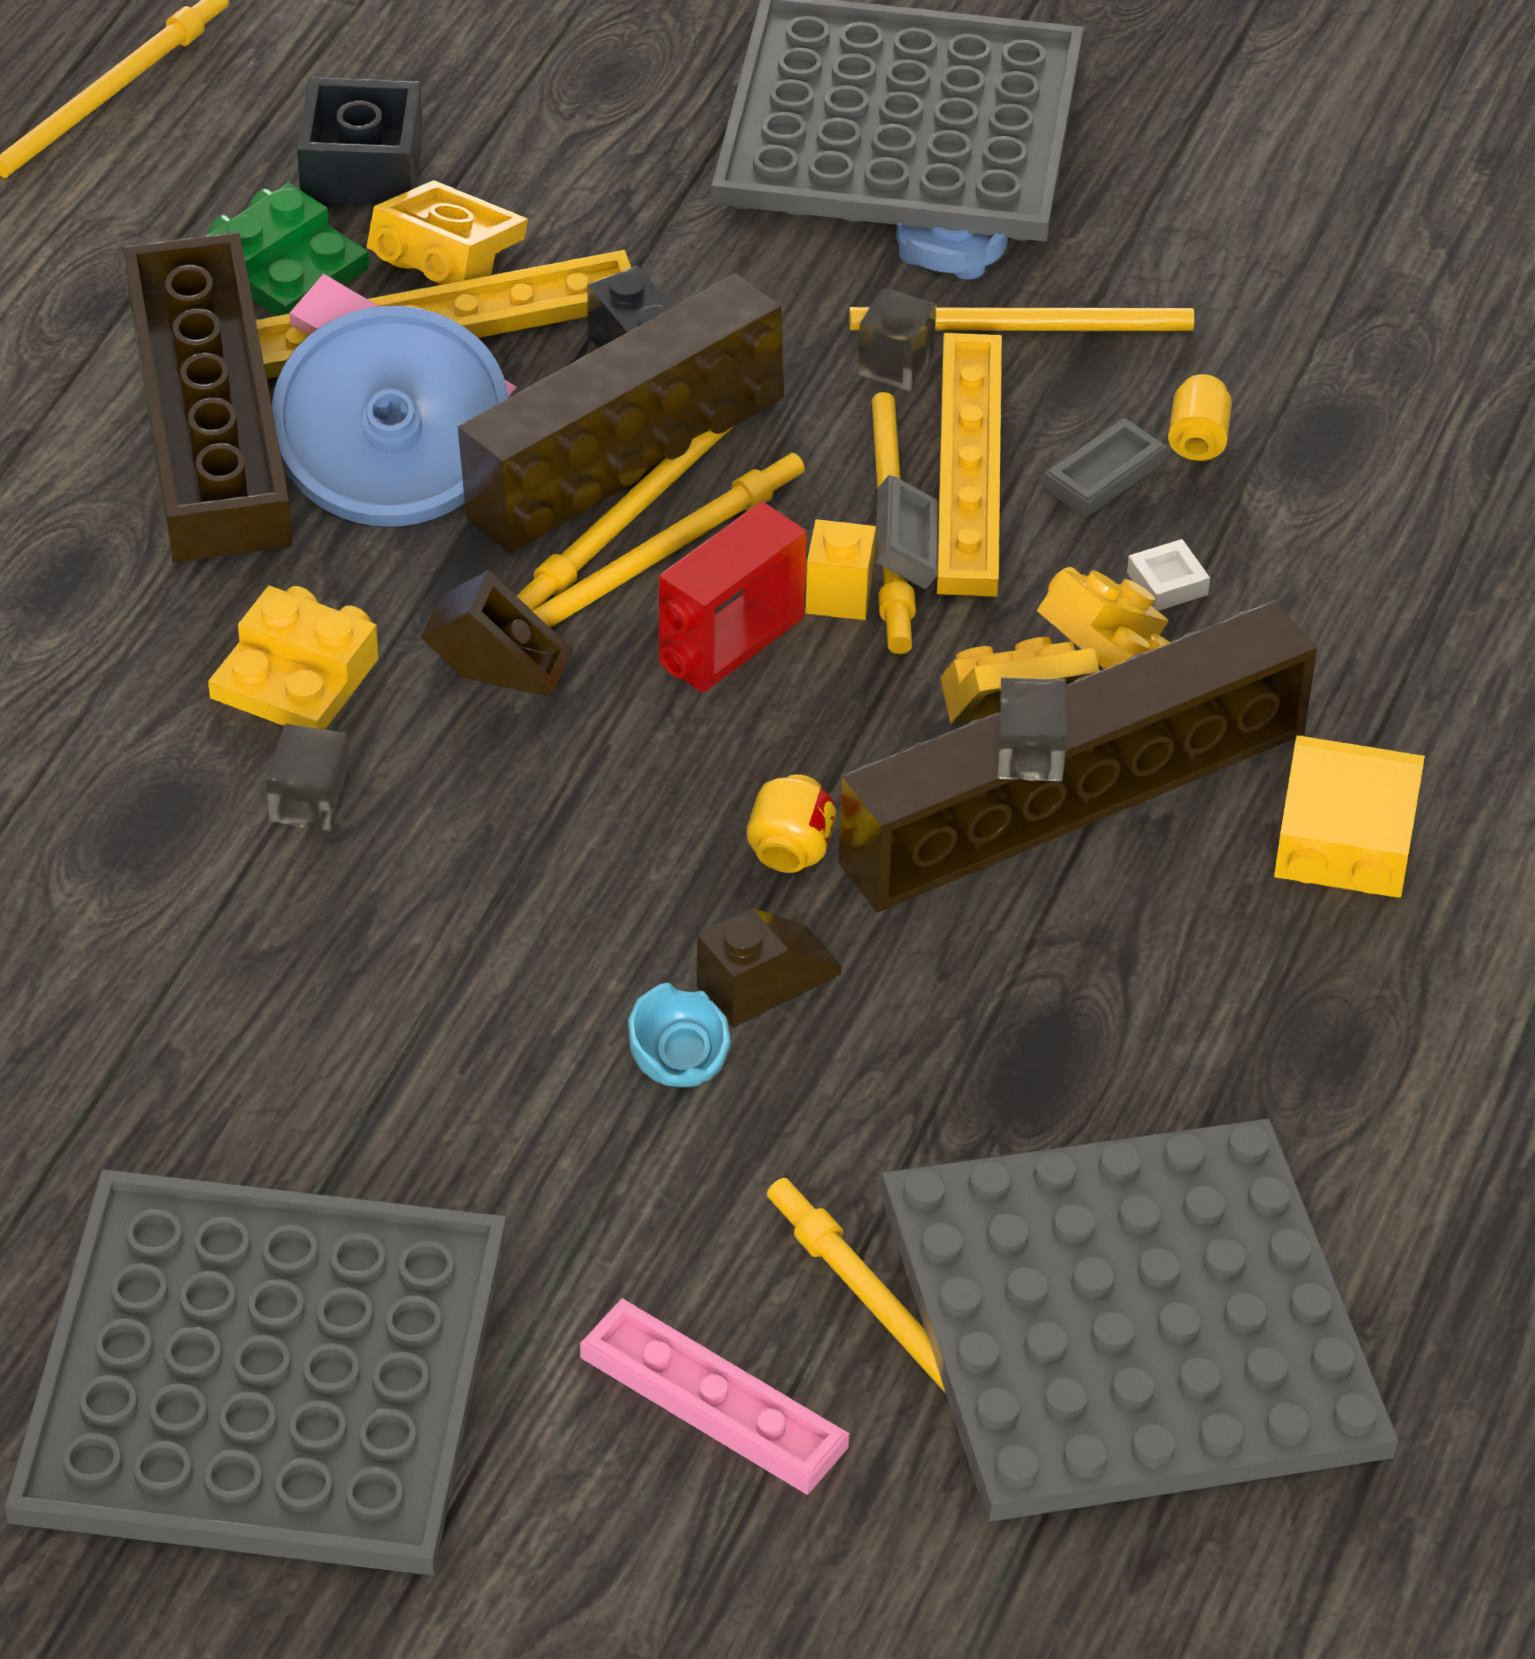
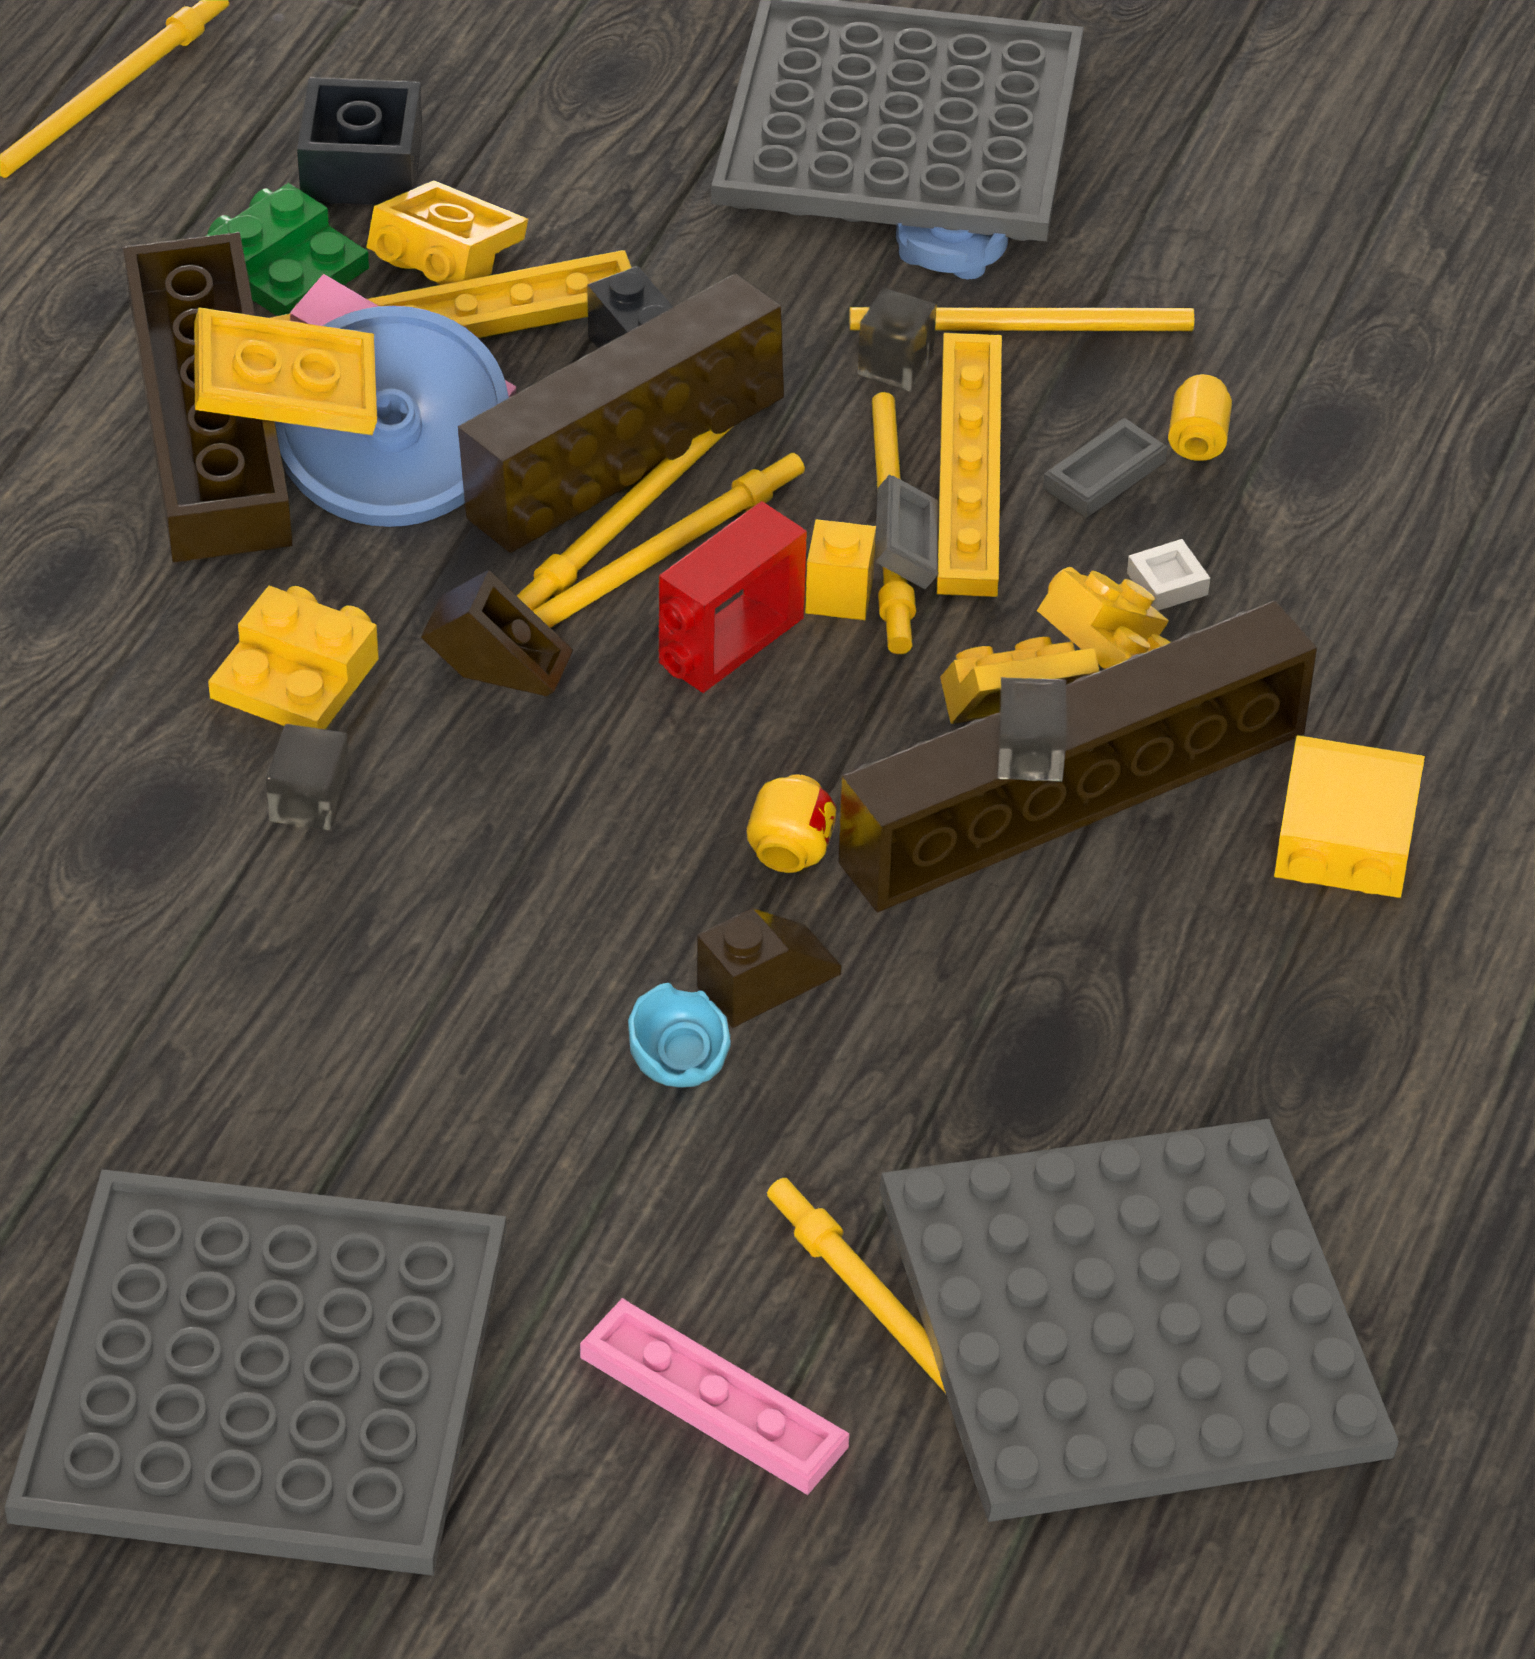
(285, 371): none -> yellow tile

